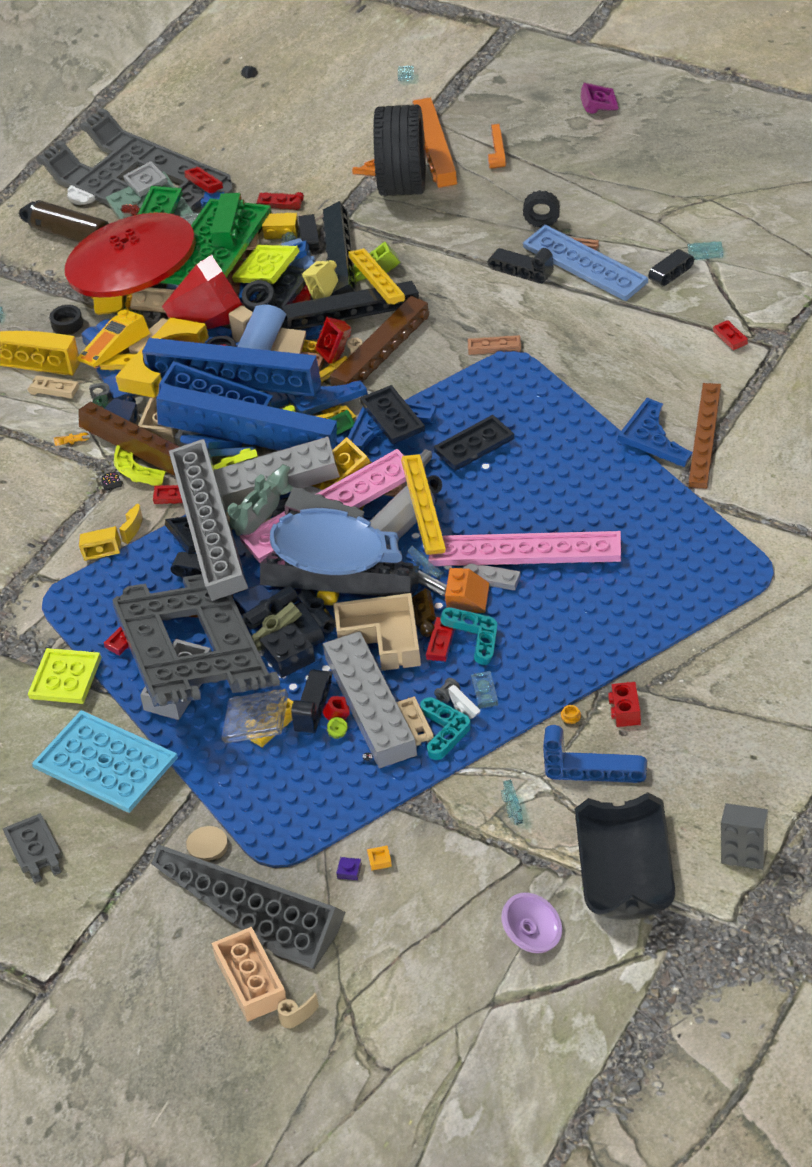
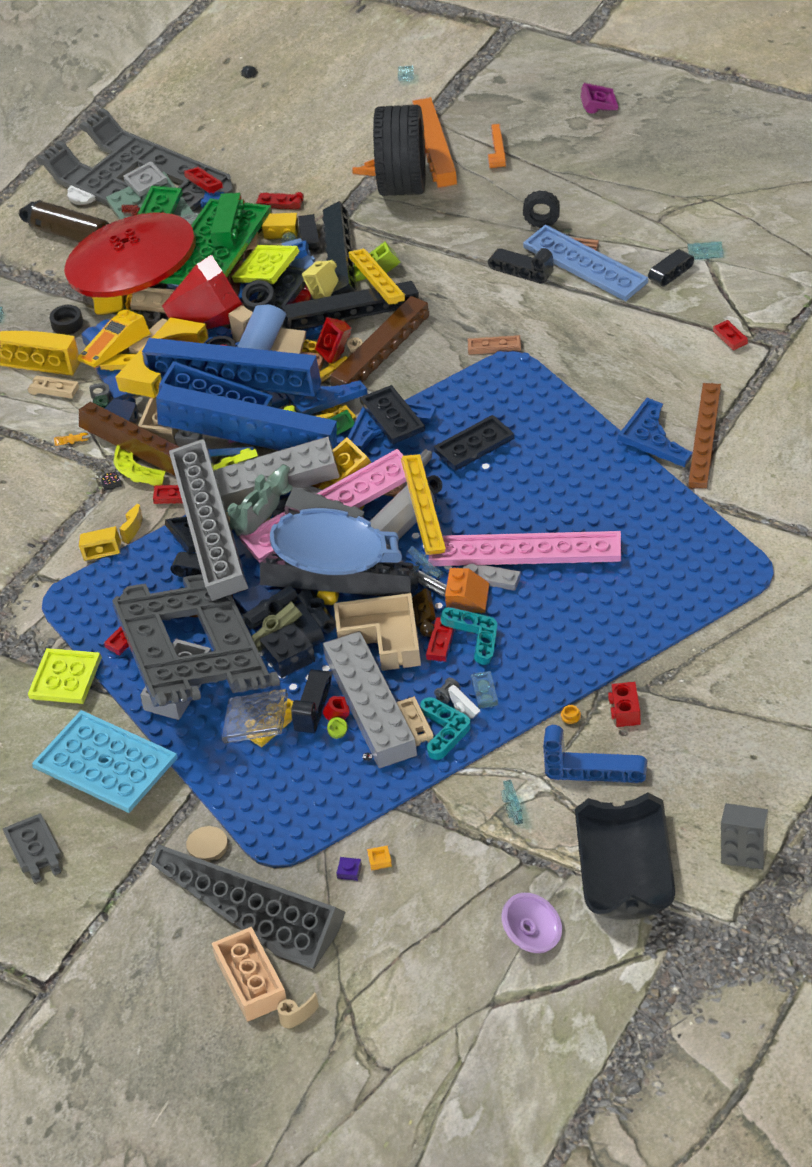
(211, 442): blue tile -> none

